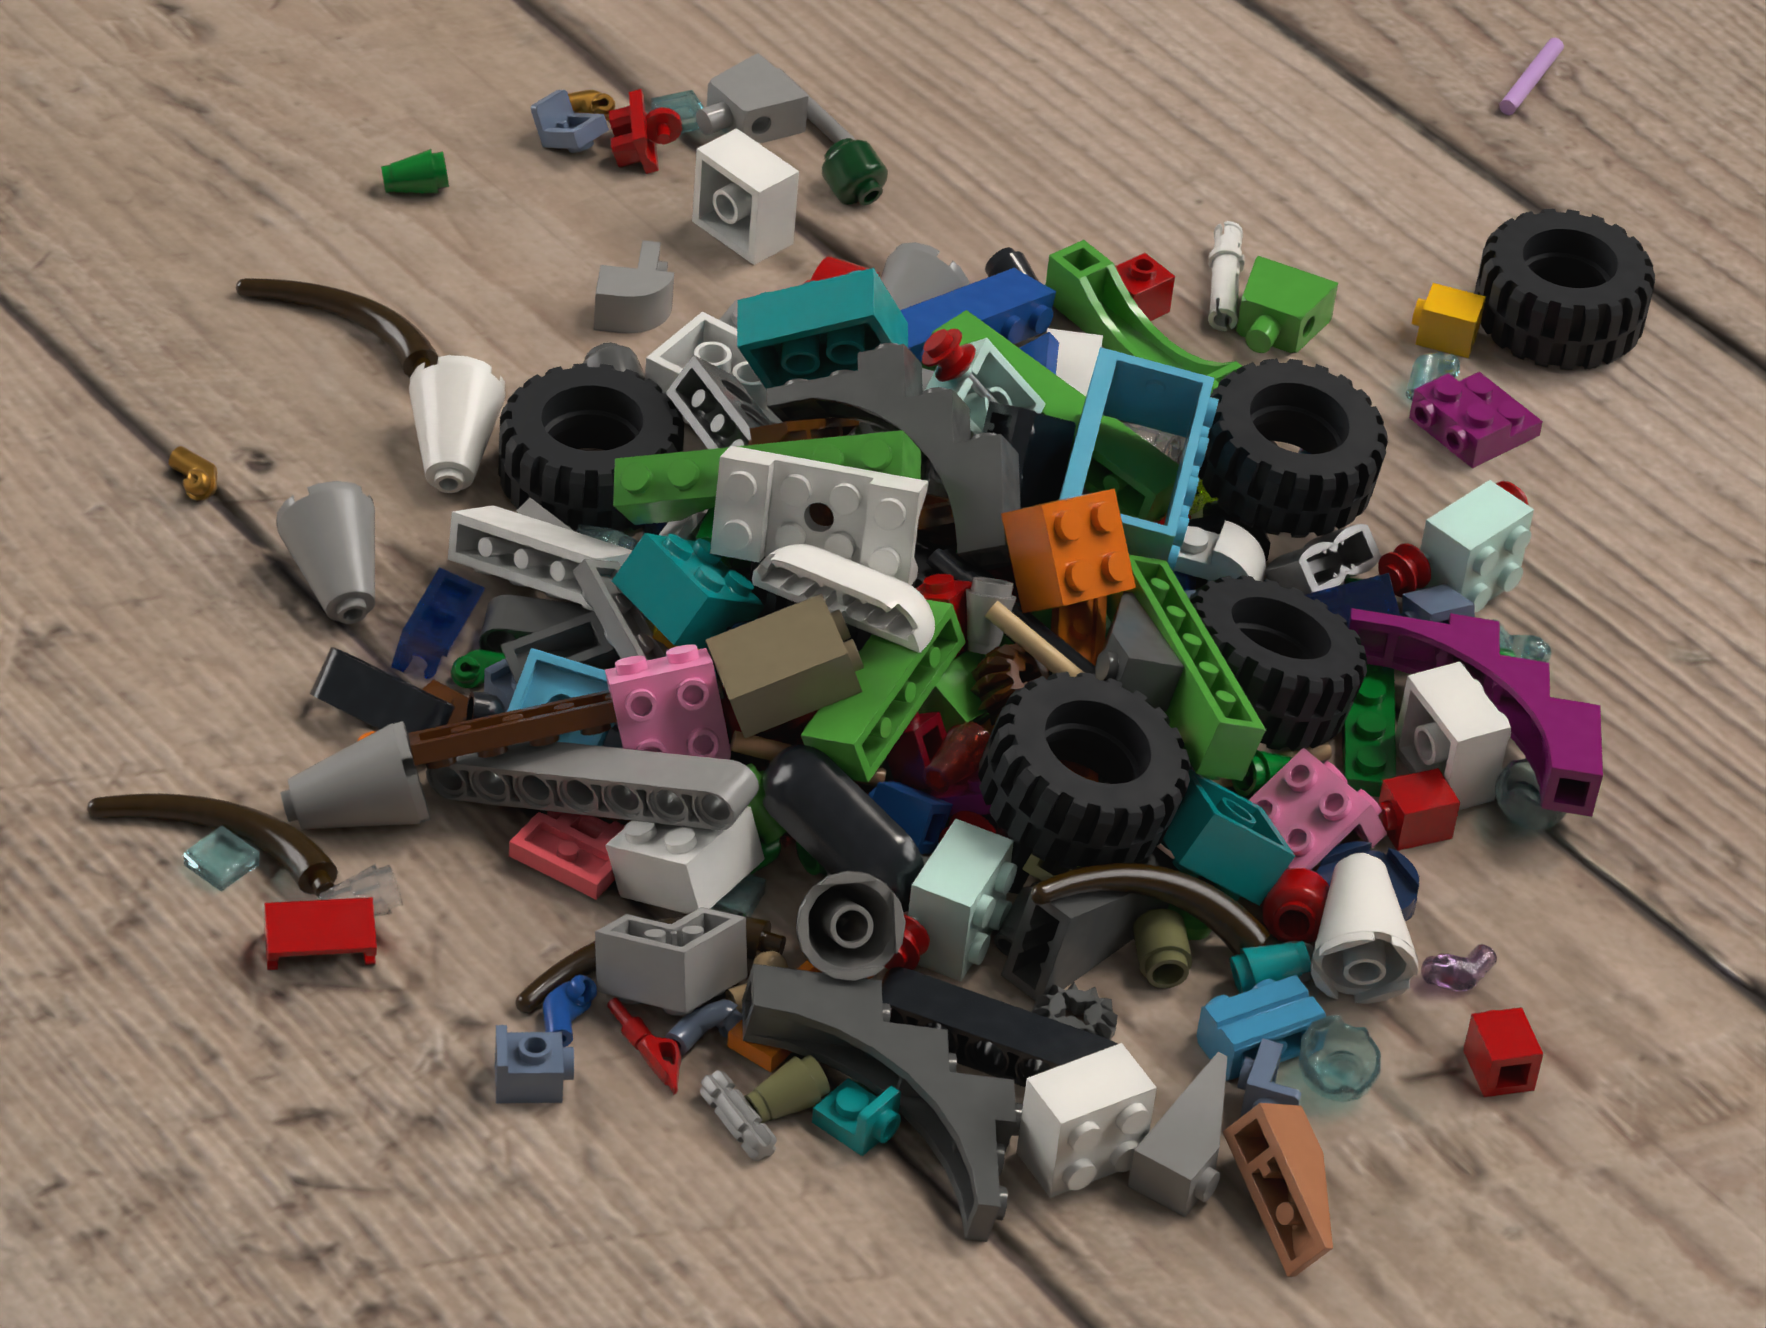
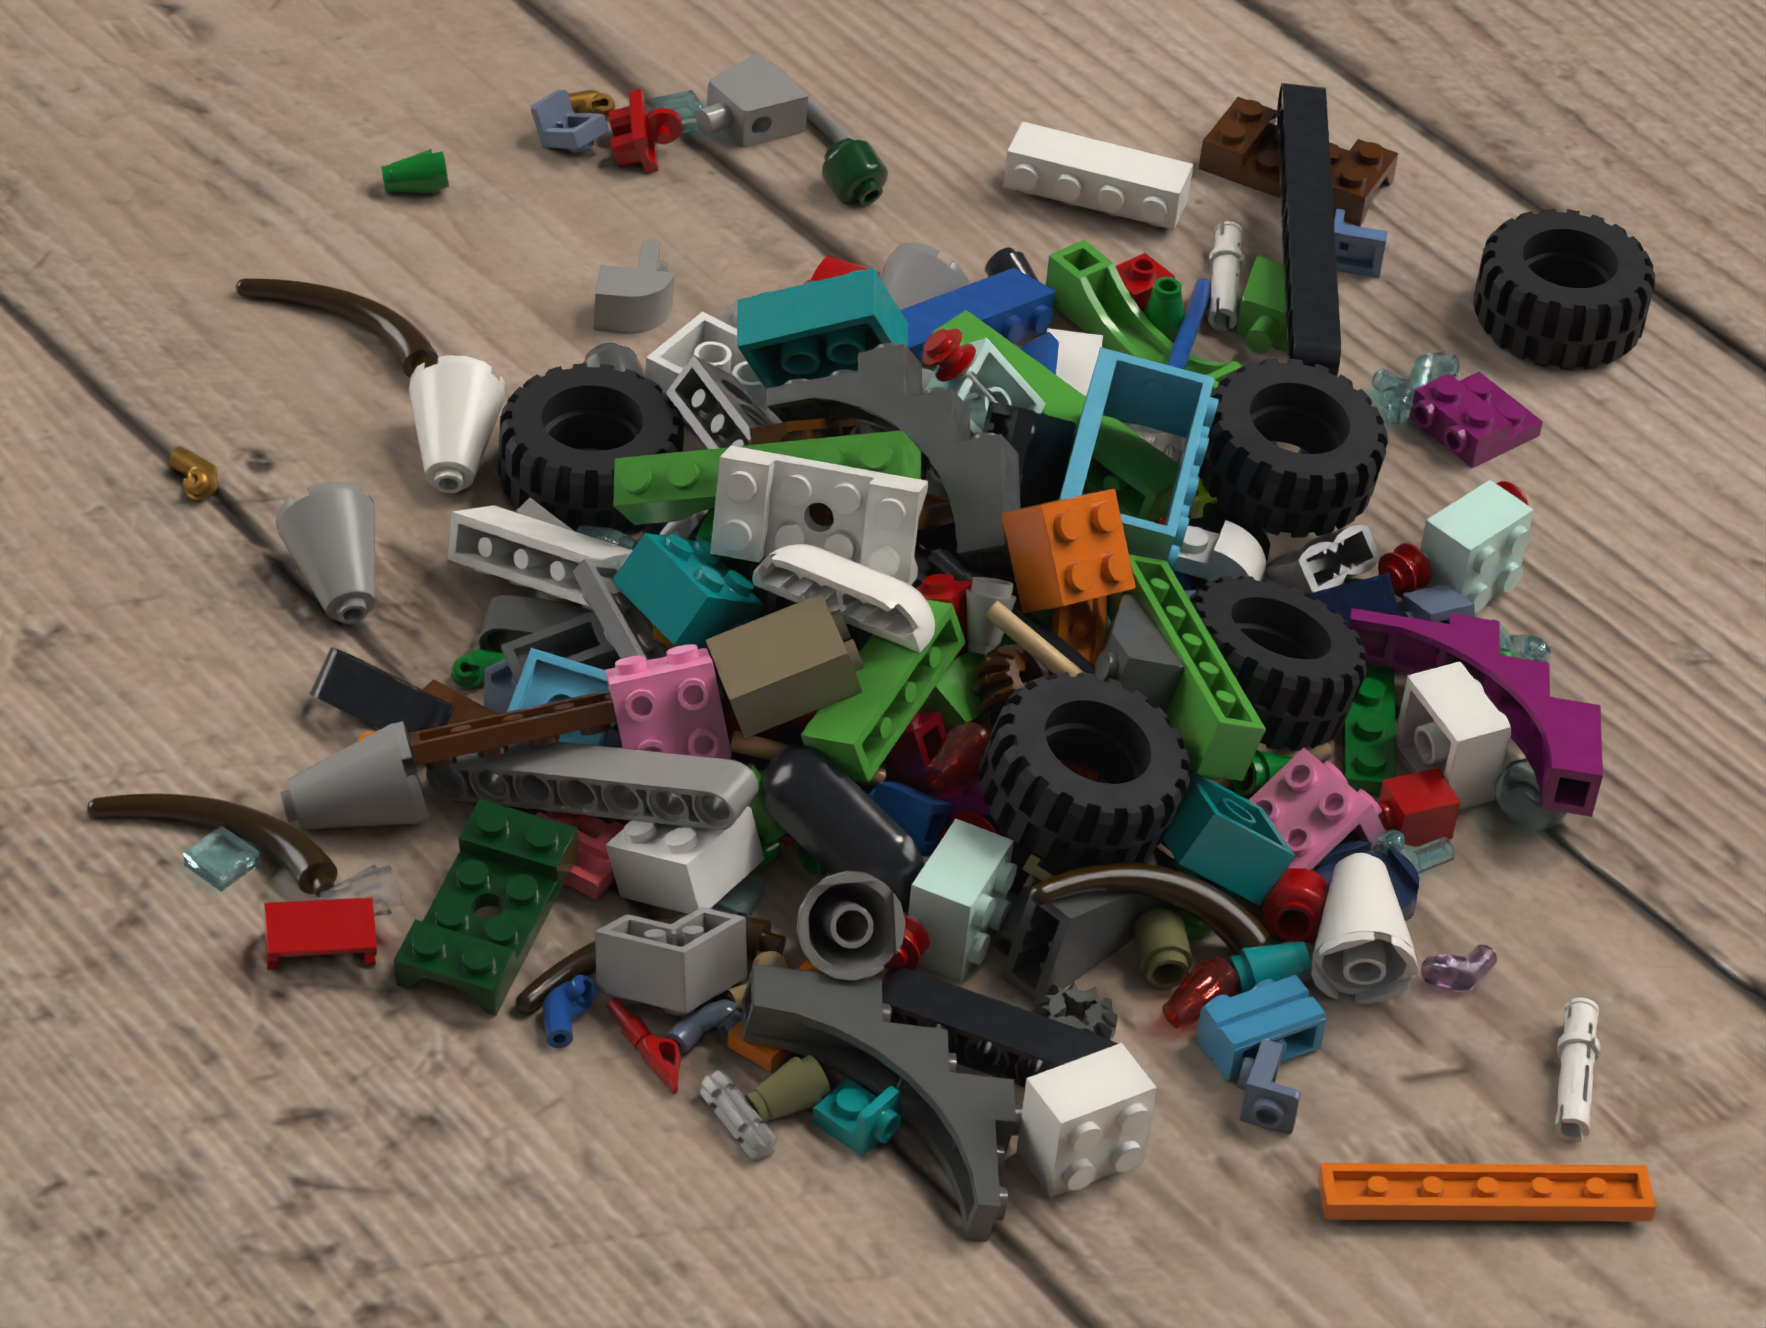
(437, 621): clear blue hinge -> none
(482, 705): black hinge -> none
(503, 863): none -> dark green piece
(531, 1066): sand blue brick -> none
(745, 196): white brick -> none
(1098, 175): none -> white brick
(1166, 306): none -> green cone
(1181, 1151): light grey slope -> none
(1190, 324): none -> blue bar
(1202, 984): none -> clear red cone
(1246, 152): none -> reddish brown piece
(1286, 1180): nougat slope -> none
(1308, 227): none -> black beam
(1339, 1059): clear light blue hair -> none
(1358, 248): none -> medium blue bracket
(1396, 395): none -> clear light blue arm
(1422, 857): none -> clear light blue arm
(1448, 320): yellow brick -> none
(1485, 1192): none -> orange plate
(1503, 1052): red brick -> none
(1531, 76): lavender bar -> none
(1578, 1052): none -> white pin

